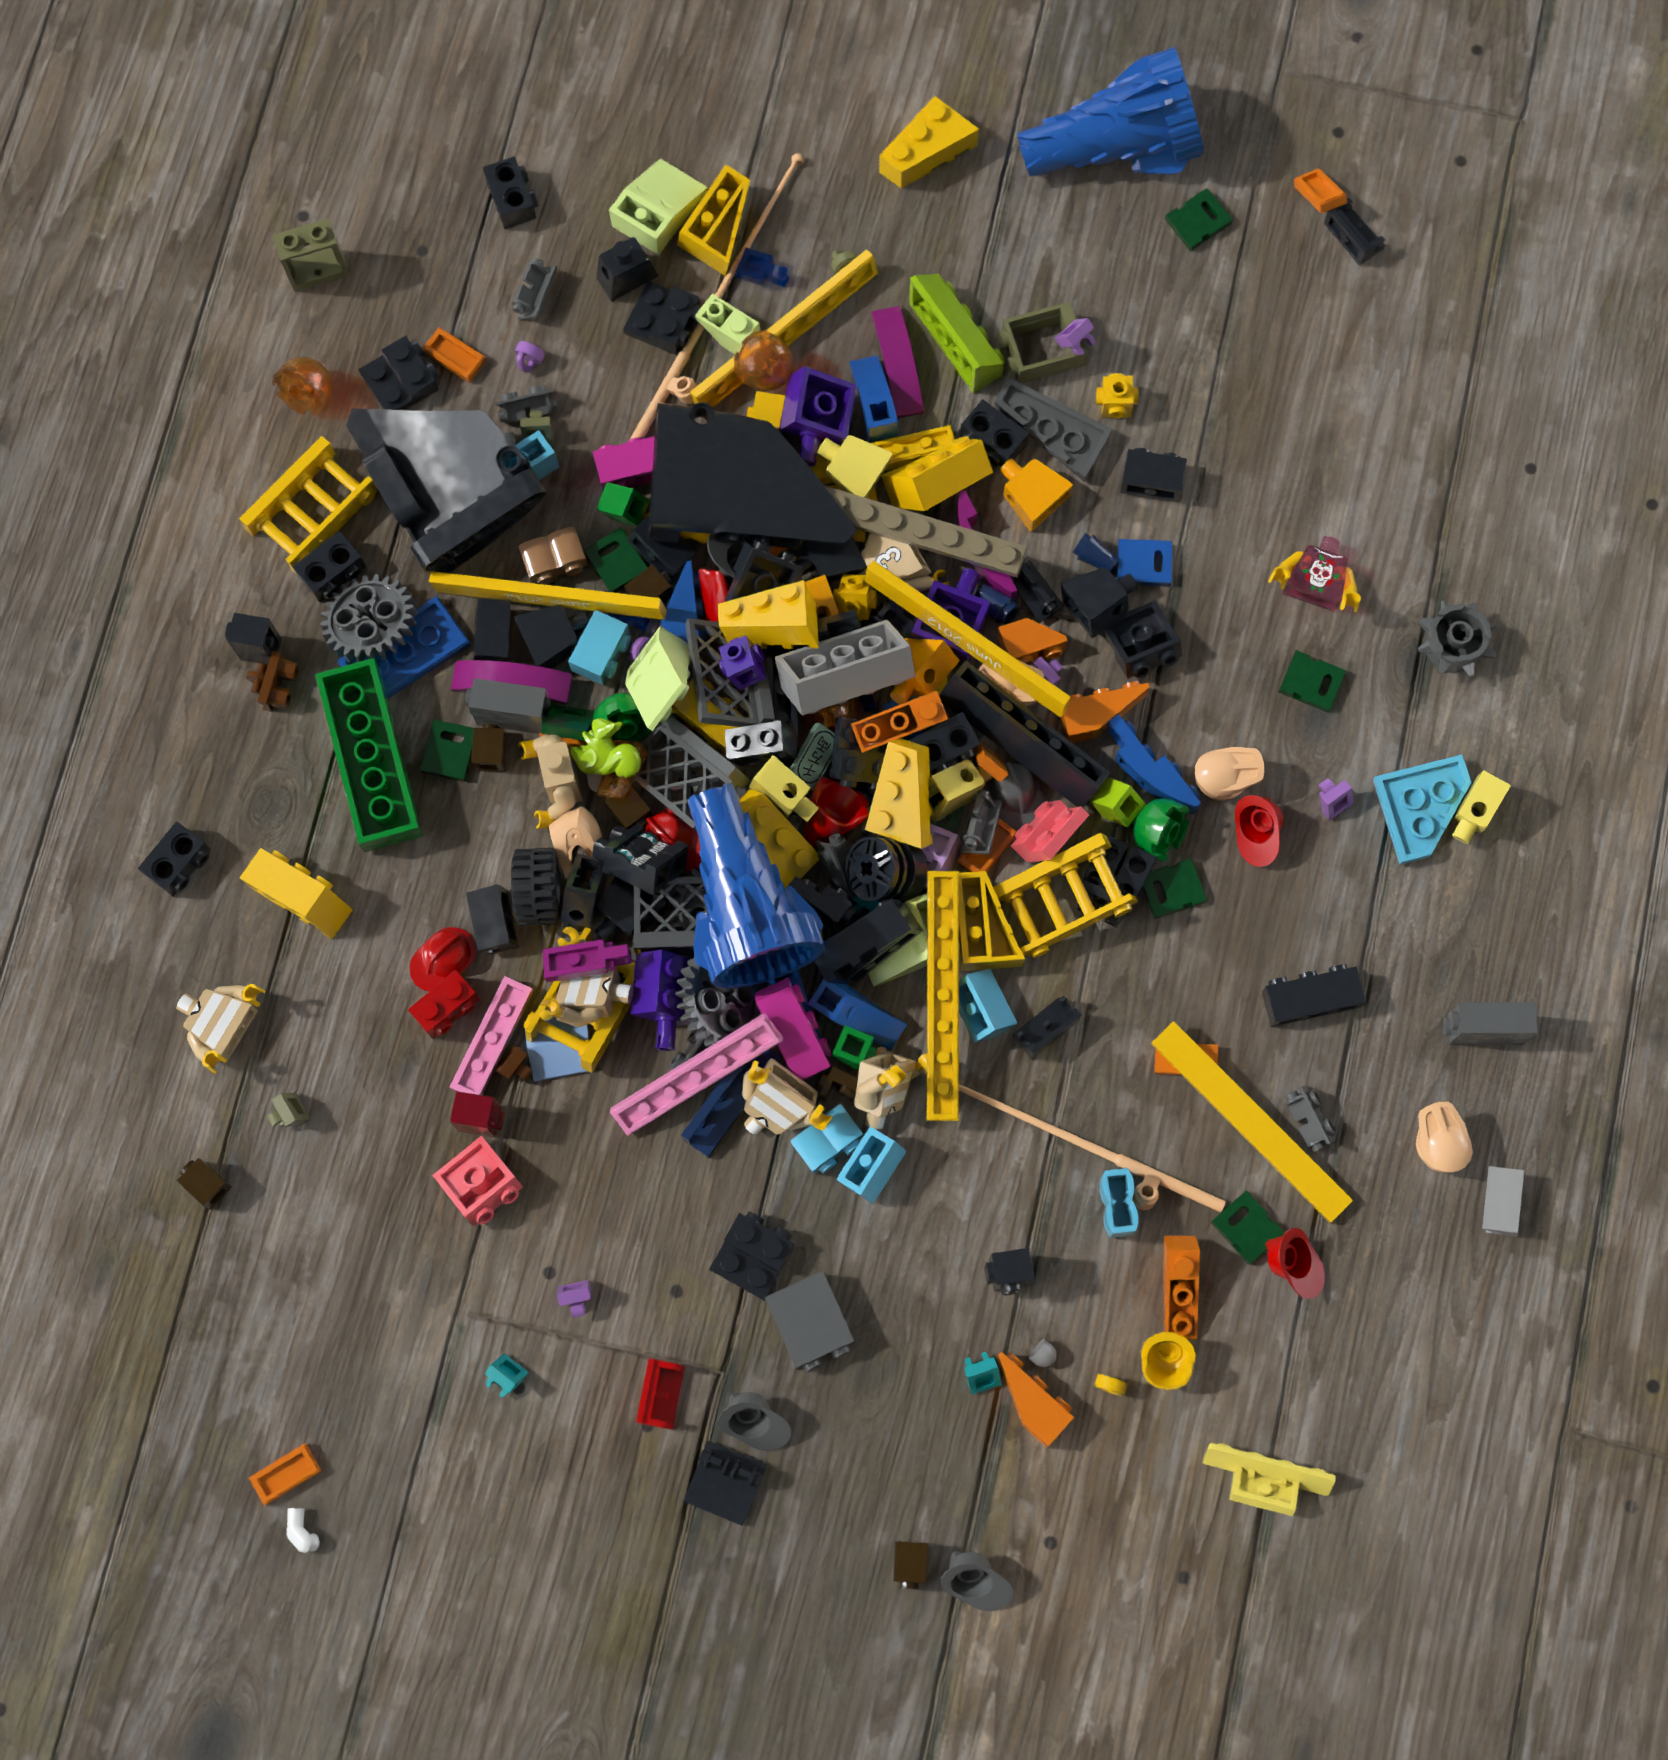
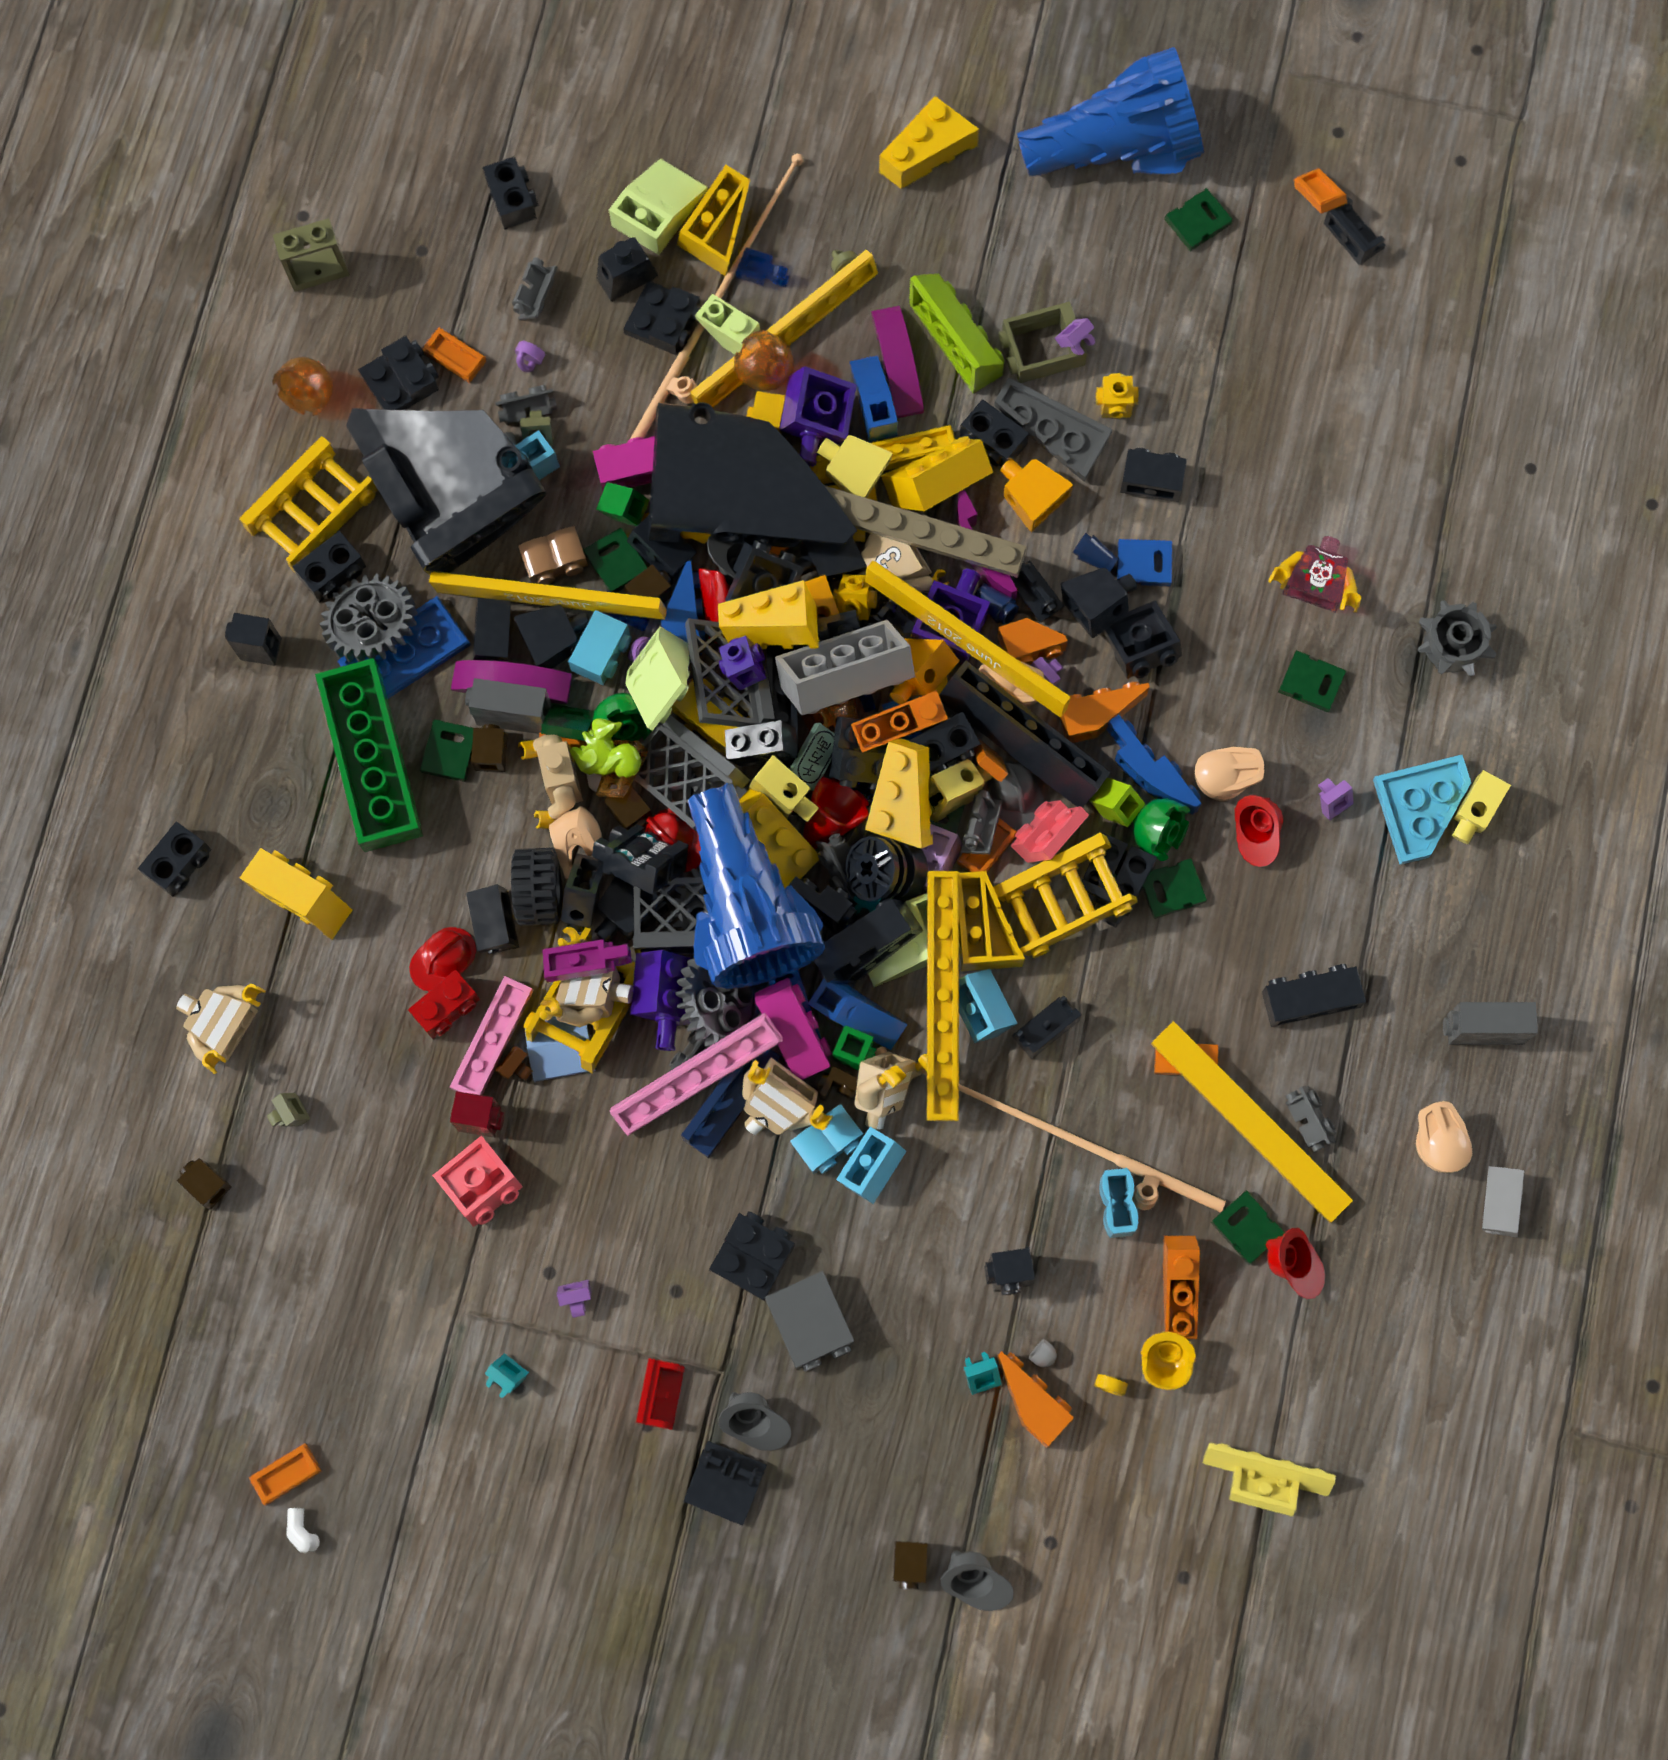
(268, 680): reddish brown hips -> none

